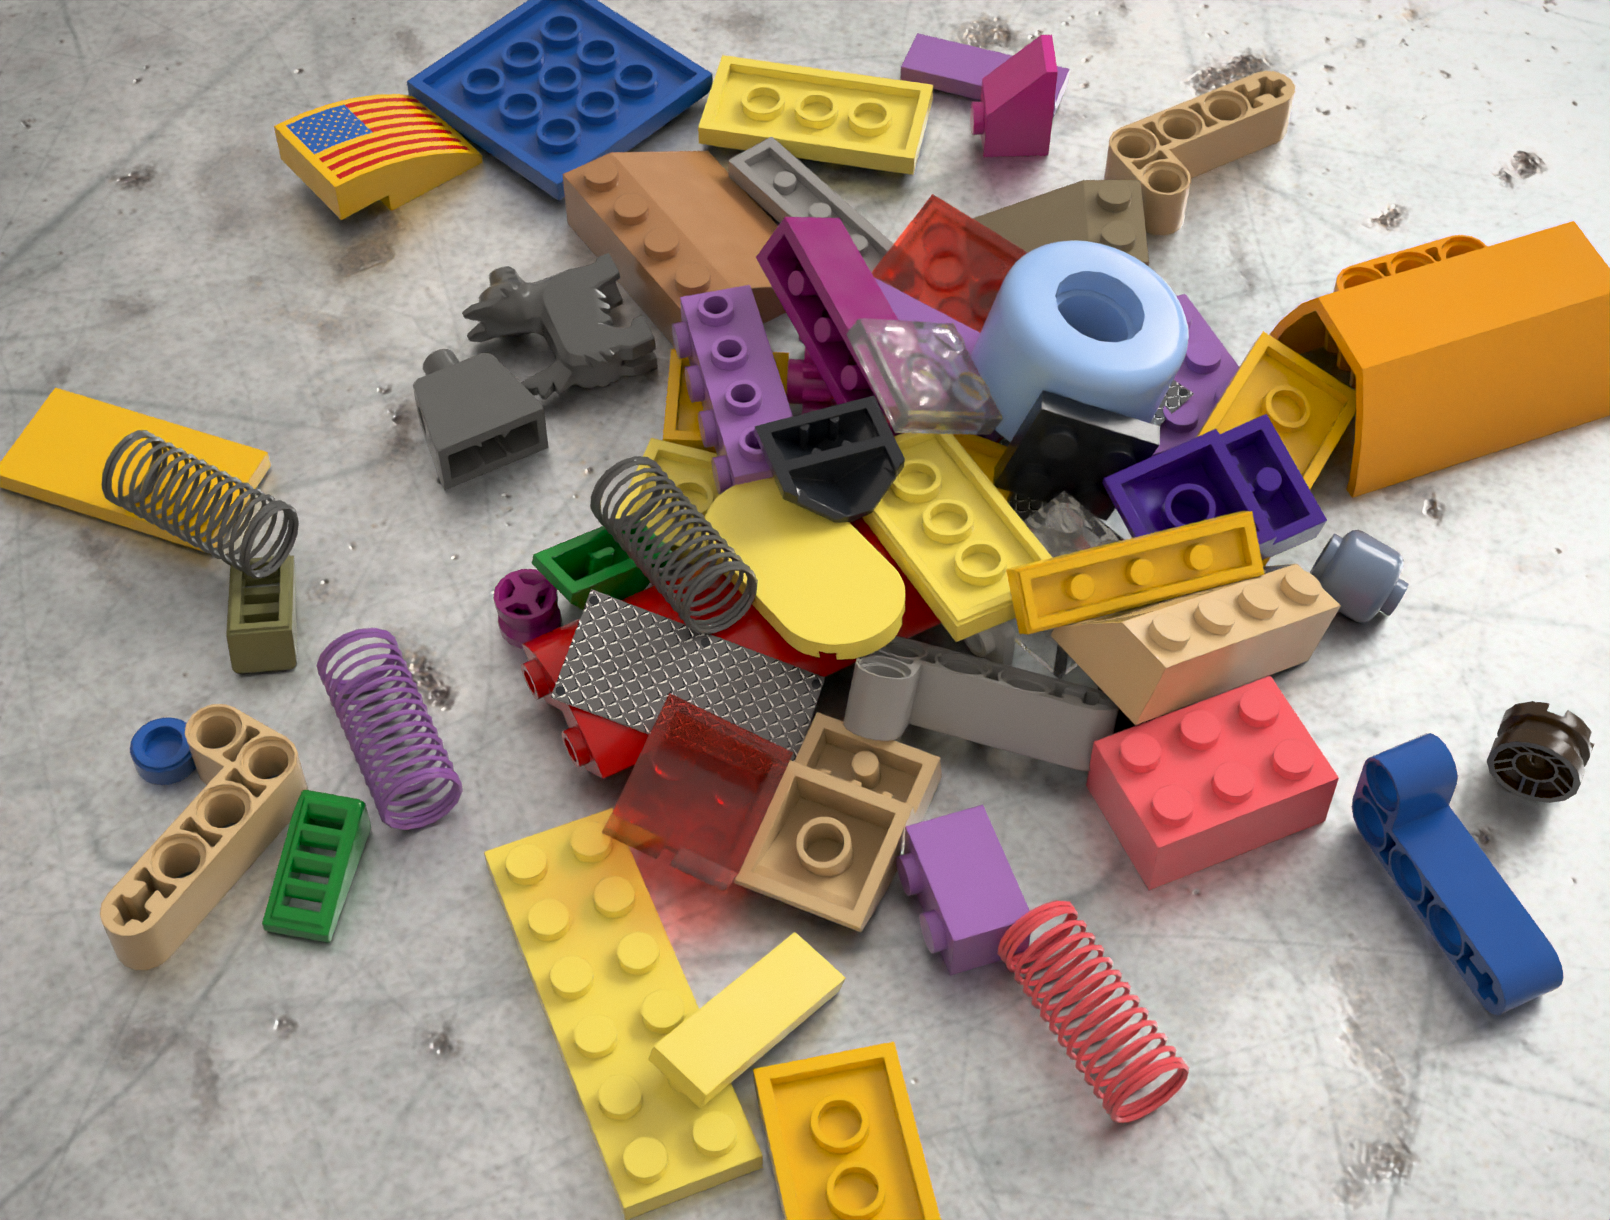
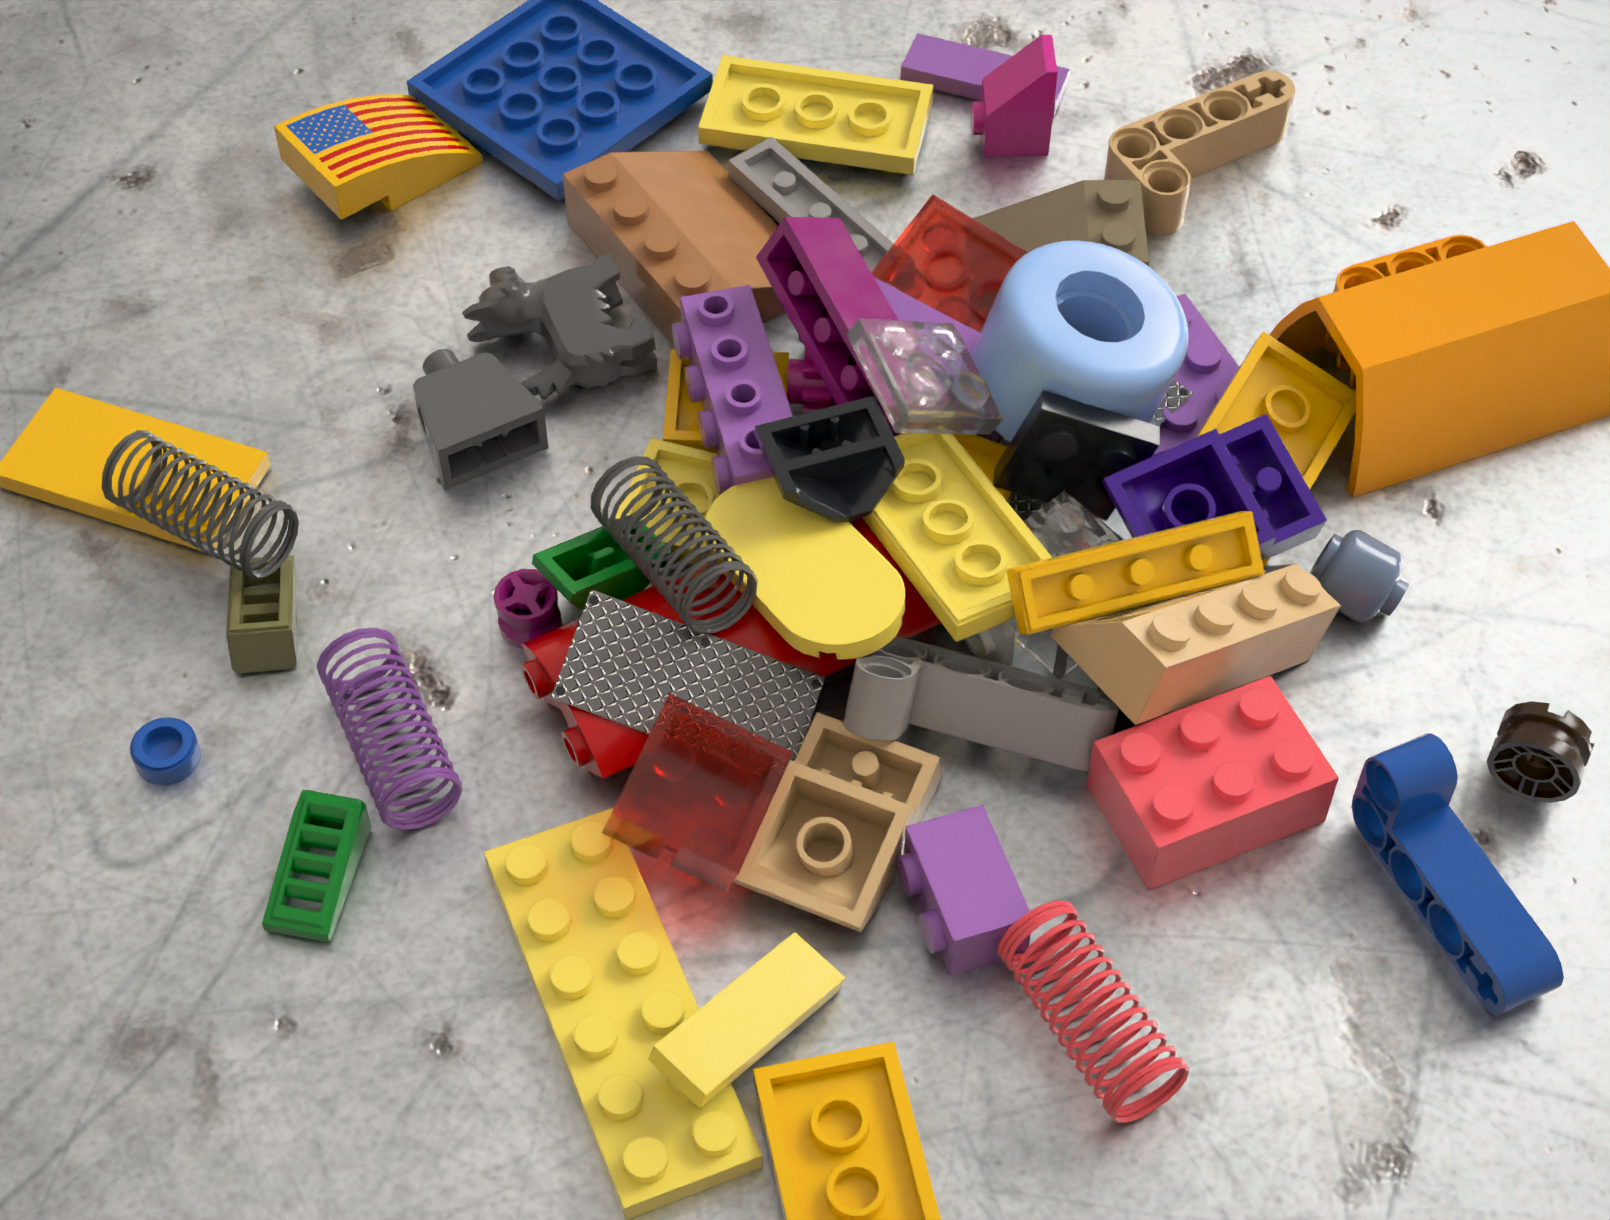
(152, 908): tan beam -> none

